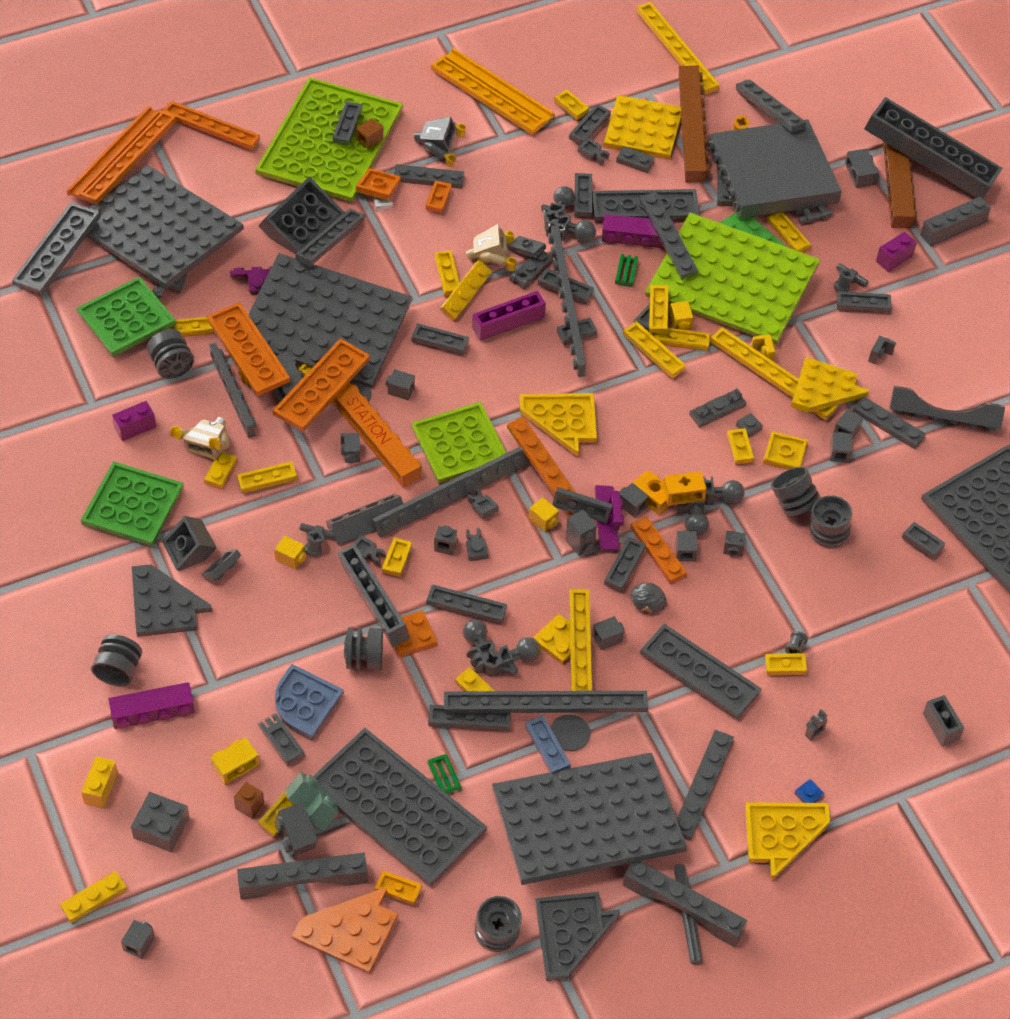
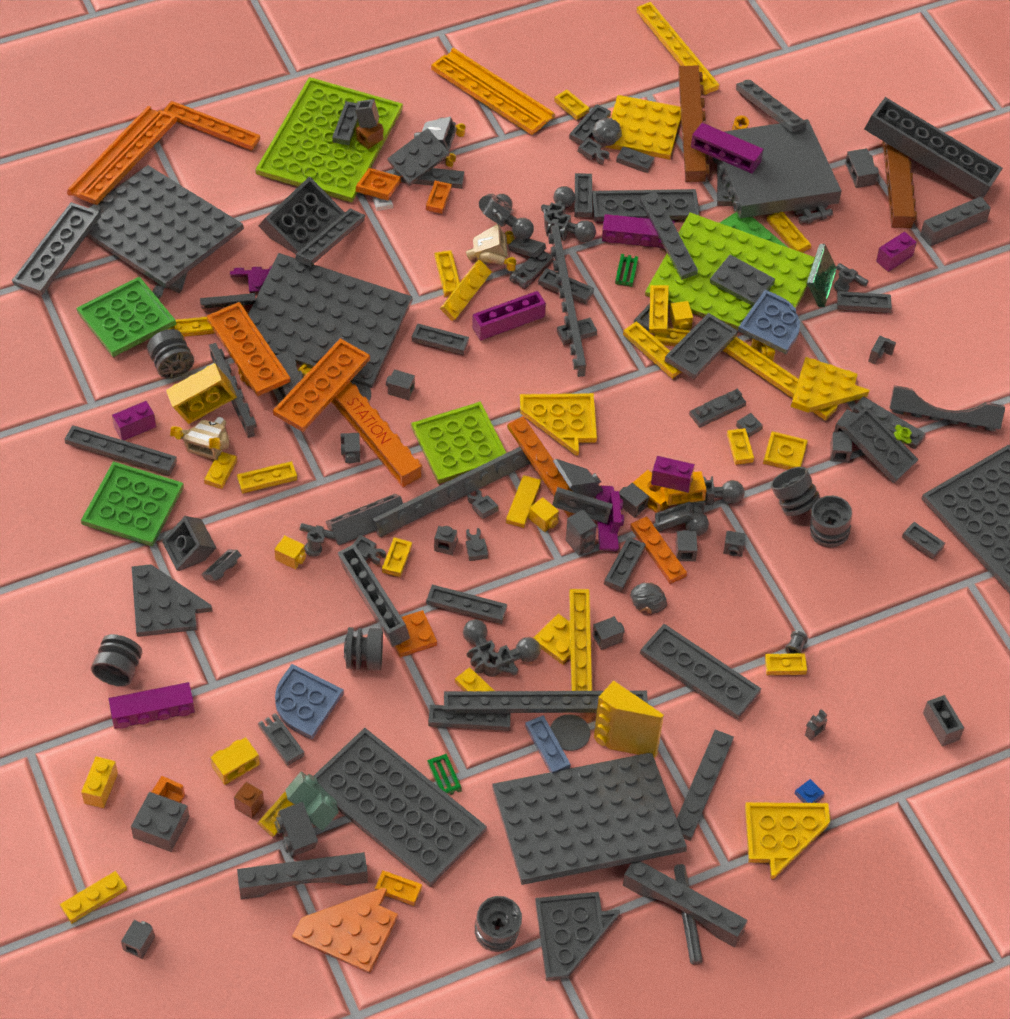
(120, 450): none -> dark grey plate
(169, 789): none -> orange panel
(201, 393): none -> yellow brick
(225, 301): none -> dark grey tile
(367, 113): none -> dark grey brick
(418, 156): none -> dark grey plate
(500, 211): none -> dark grey piece
(523, 501): none -> yellow tile
(579, 478): none -> dark grey slope
(606, 132): none -> dark grey hair
(627, 722): none -> yellow slope
(672, 474): none -> magenta brick
(673, 516): none -> dark grey tile
(701, 346): none -> dark grey plate
(727, 148): none -> magenta brick
(741, 280): none -> dark grey plate
(772, 322): none -> sand blue plate
(821, 275): none -> tile
(879, 444): none -> dark grey plate
(902, 434): none -> lime plate

